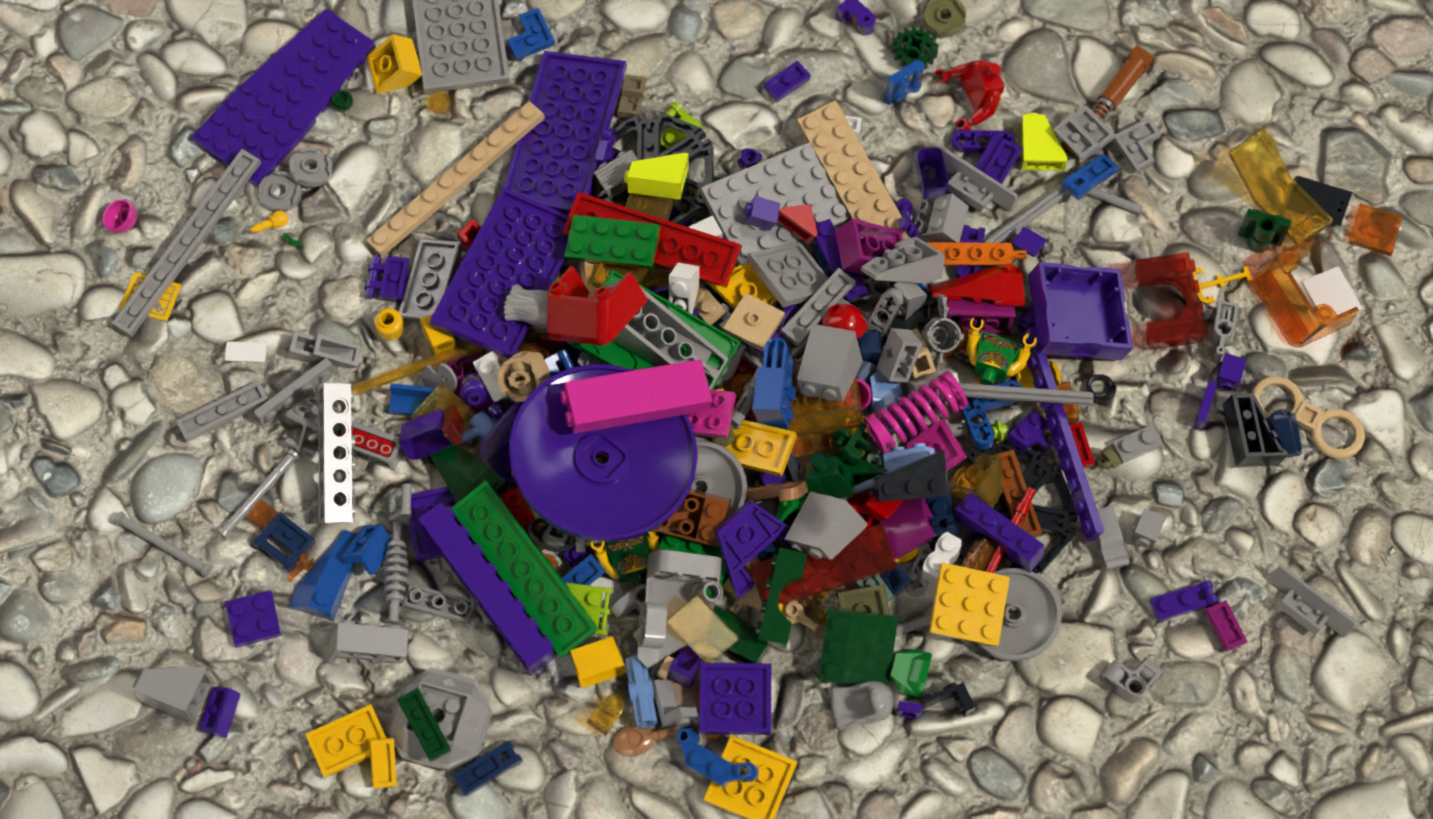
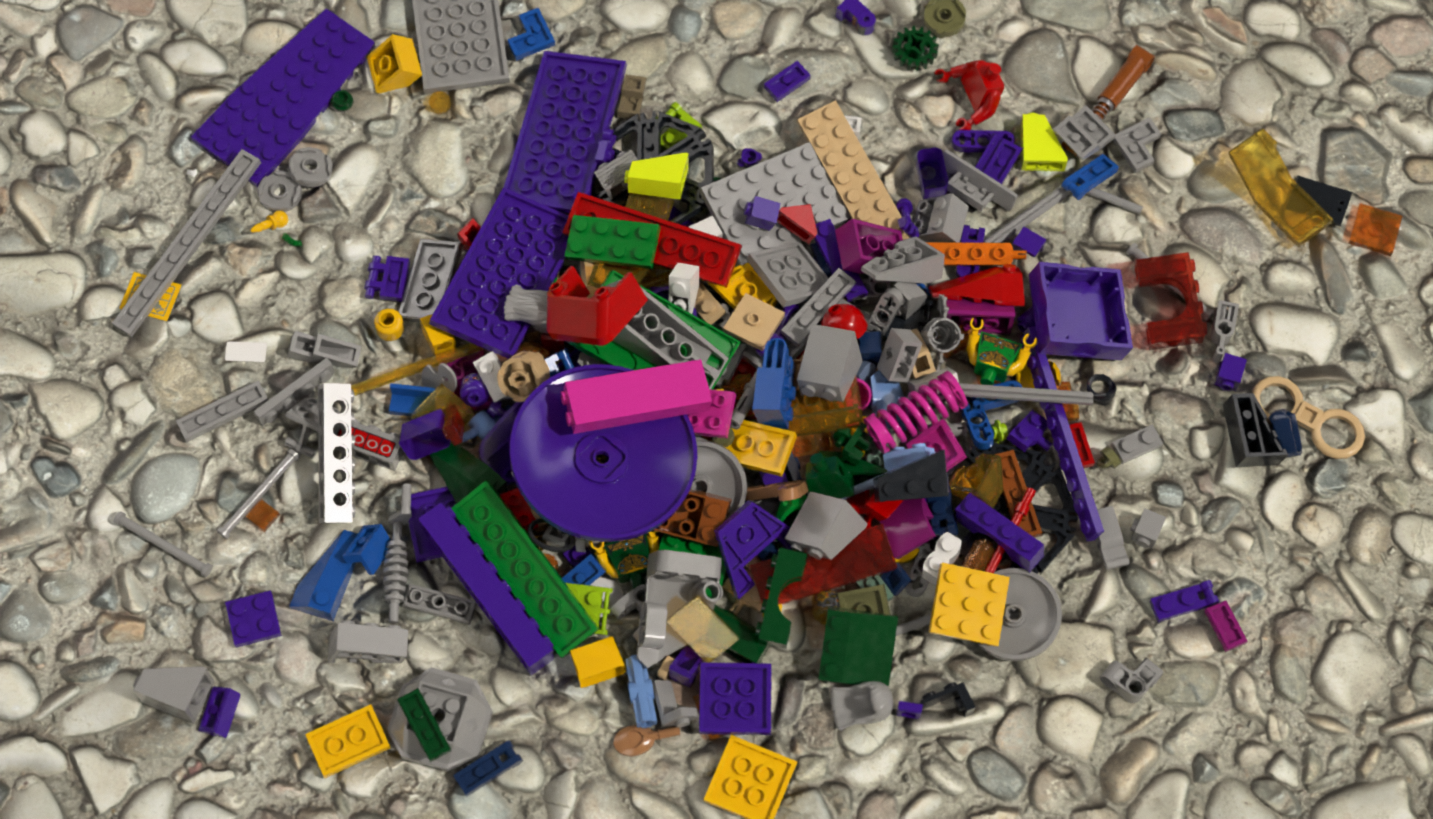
(119, 216): dark pink piece -> none
(288, 535): dark blue plate -> none
(303, 565): clear orange hand -> none
(383, 762): yellow tile -> none
(455, 179): tan plate -> none
(607, 713): clear yellow plate -> none
(711, 764): blue plate -> none
(795, 613): tan piece -> none
(899, 85): blue plate -> none
(911, 672): green slope -> none
(1205, 405): dark purple tile -> none
(1220, 281): yellow piece -> none
(1263, 229): dark green plate -> none
(1289, 305): clear orange windscreen -> none
(1308, 605): light grey bracket -> none
(1332, 289): white sticker -> none

